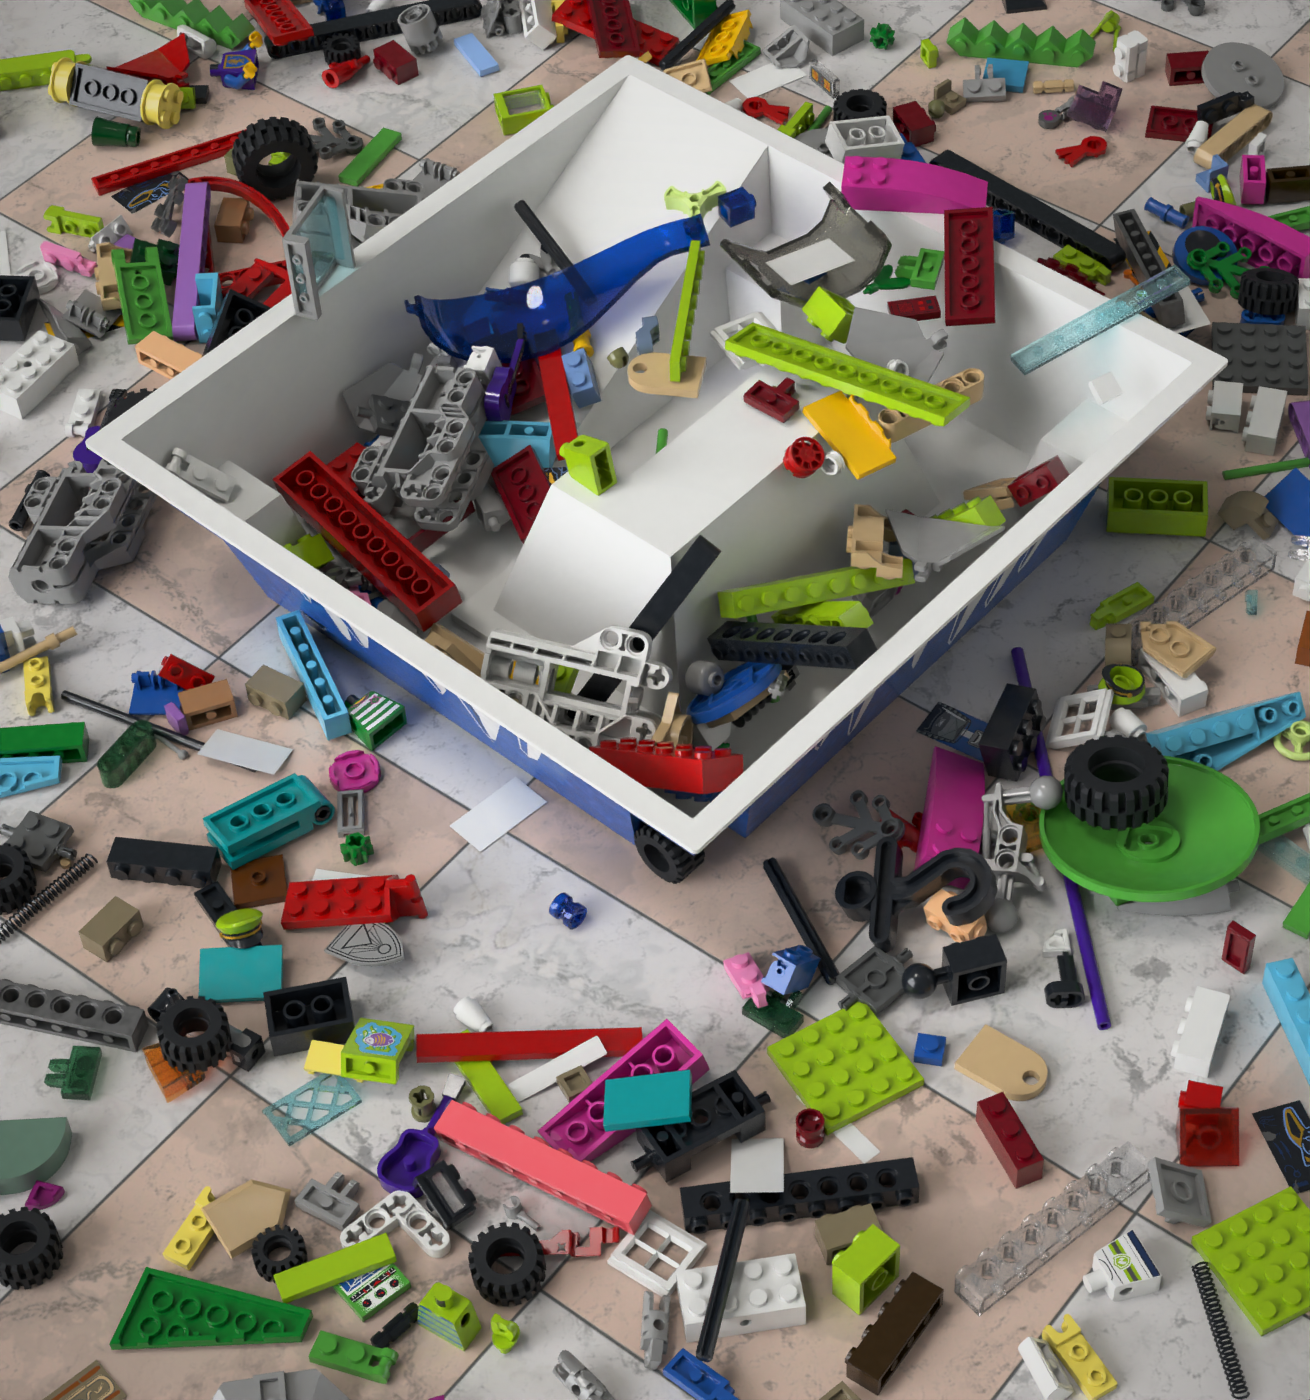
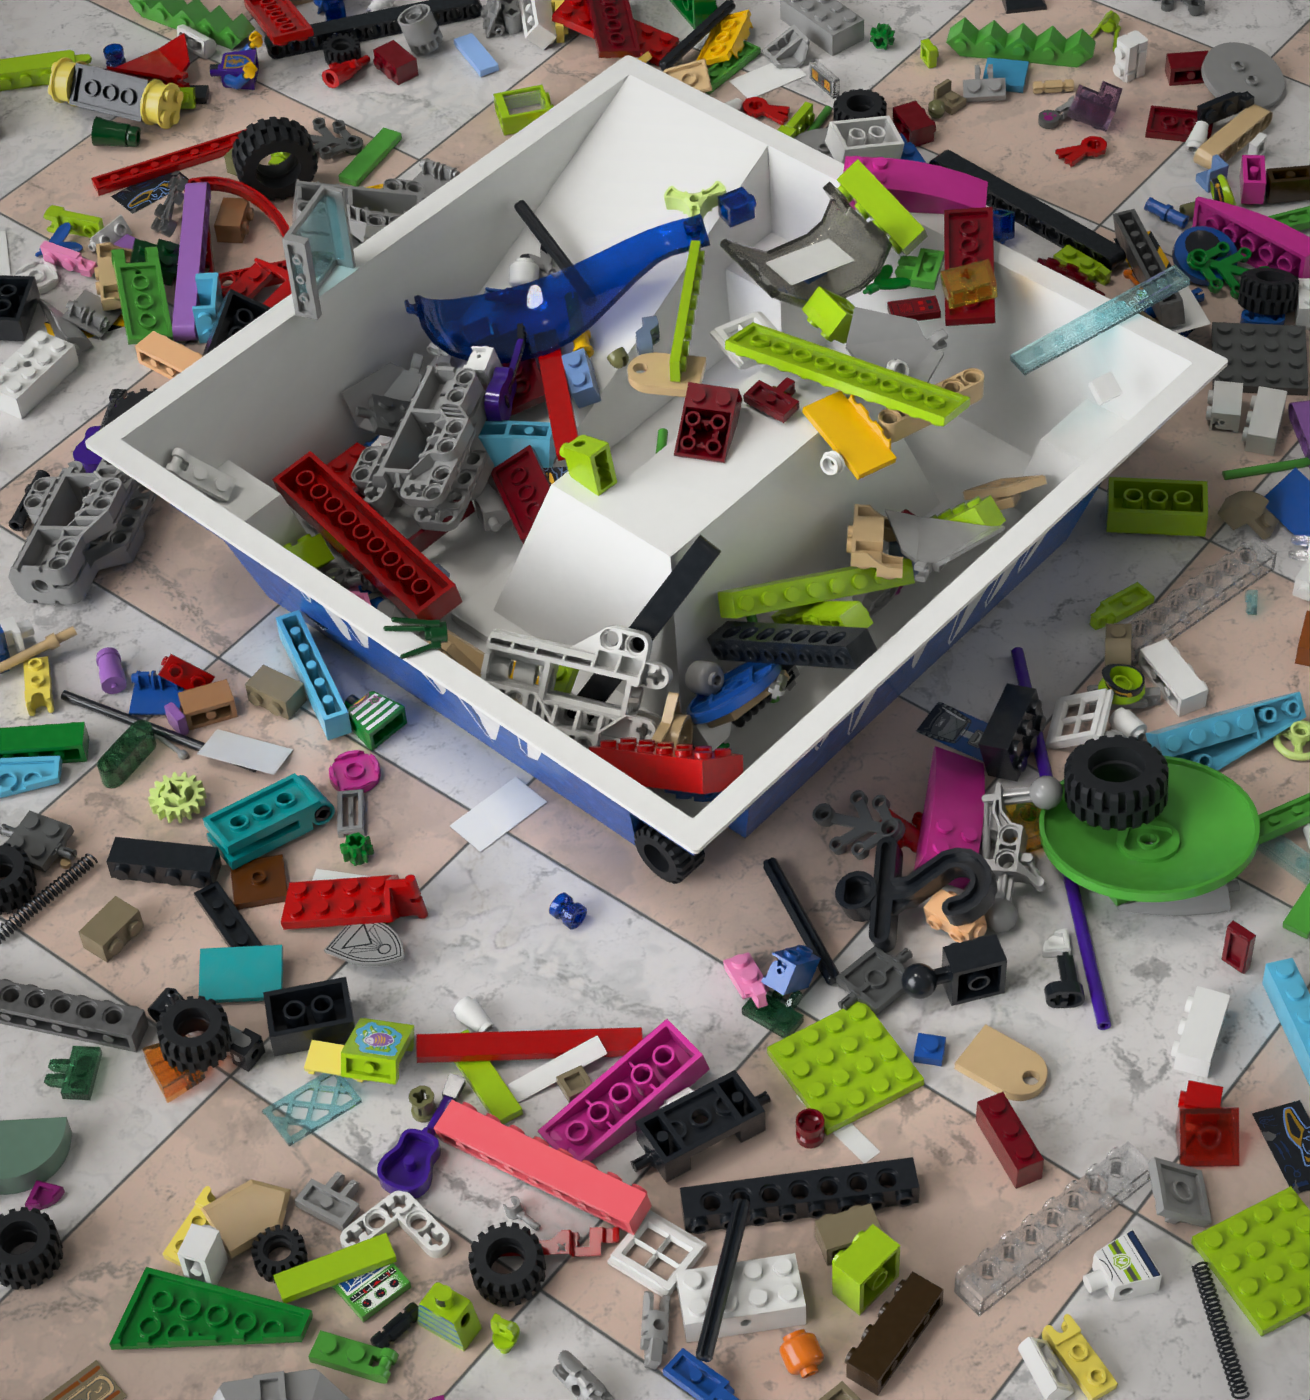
(59, 236): none -> blue piece
(83, 412): white plate -> none
(110, 671): none -> medium lavender piece
(114, 55): none -> clear blue wheel
(177, 797): none -> yellowish green gear
(203, 1254): none -> white brick
(241, 928): piece -> none
(433, 631): none -> dark green plant
(446, 1194): black window -> none
(647, 1100): teal tile -> none
(708, 422): none -> dark red slope
(757, 1165): white sticker -> none
(801, 1353): none -> orange head
(803, 457): red wheel -> none
(881, 207): none -> lime brick
(969, 284): none -> clear yellow brick
(1038, 481): dark red brick -> none
(1175, 646): tan tile -> none

